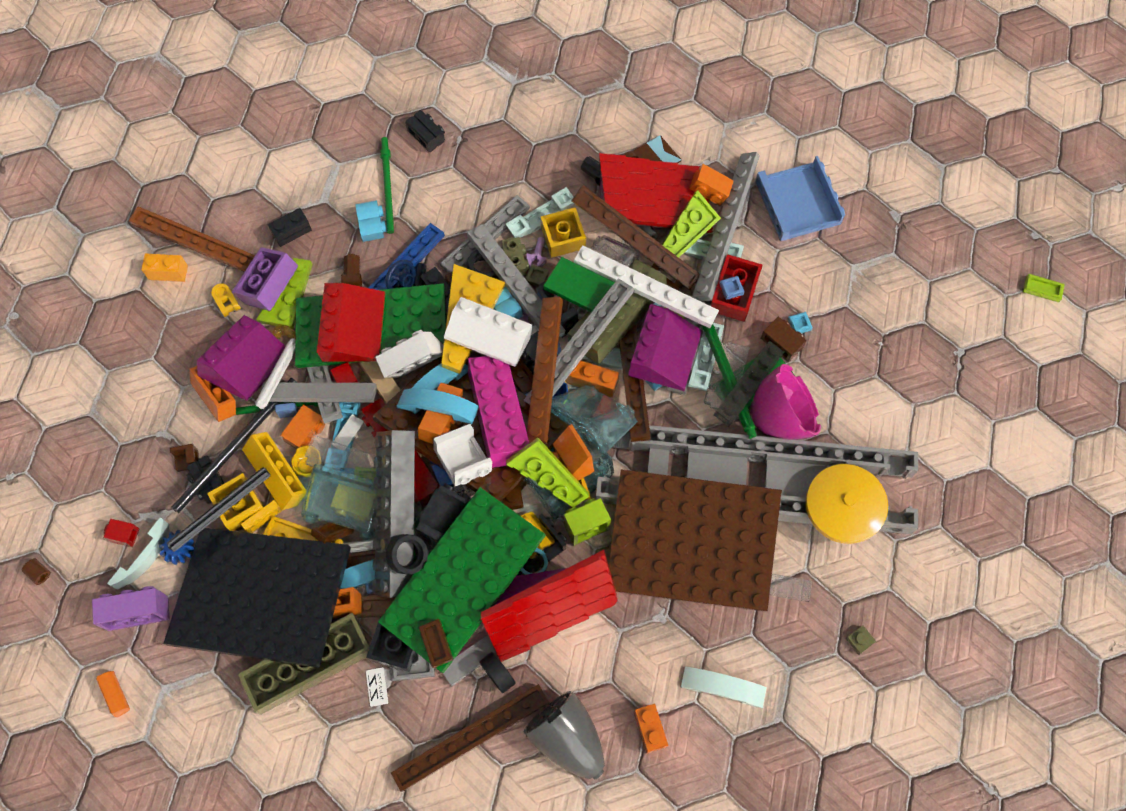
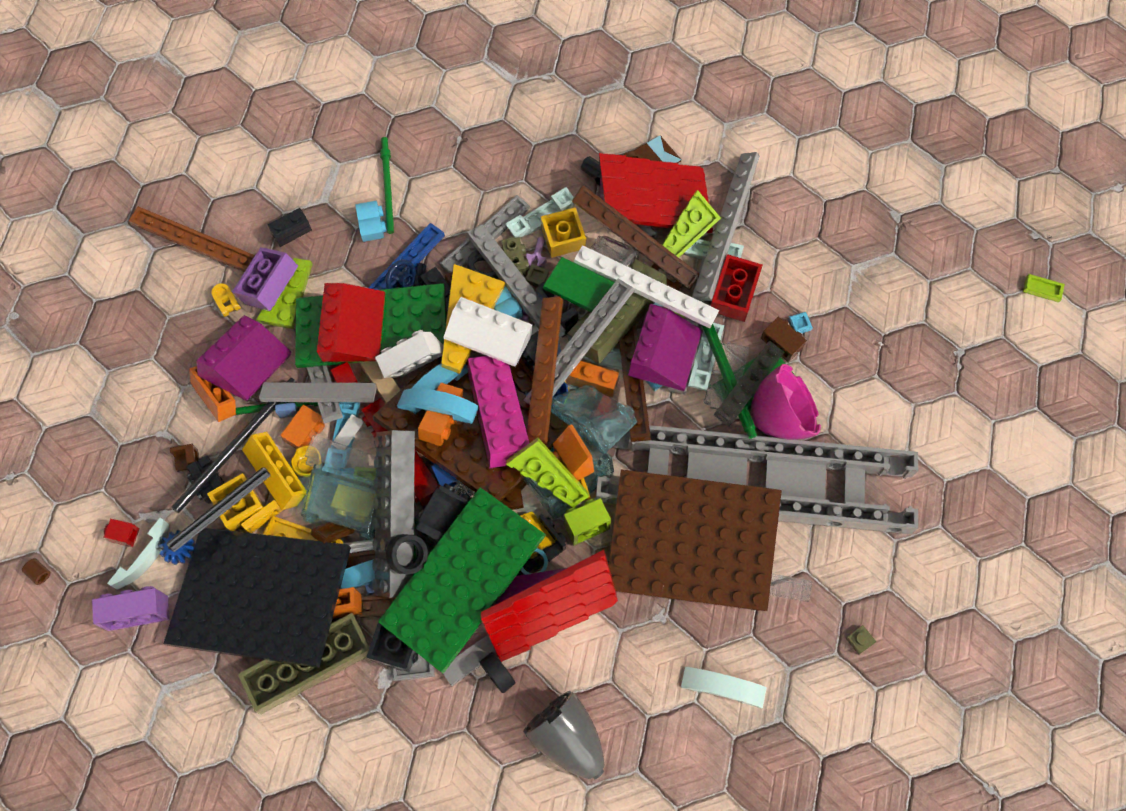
(113, 693): orange brick -> none
(164, 267): light orange brick -> none
(276, 374): white axle -> none
(284, 331): clear yellow arm -> none
(351, 270): reddish brown piece -> none
(376, 687): white sticker -> none
(425, 131): black brick -> none
(436, 643): reddish brown tile -> none
(462, 455): white panel -> none
(469, 738): reddish brown plate -> none
(650, 728): orange brick -> none
(711, 184): orange brick -> none
(731, 287): medium blue tile -> none
(800, 200): medium blue panel -> none
(846, 503): yellow dish -> none

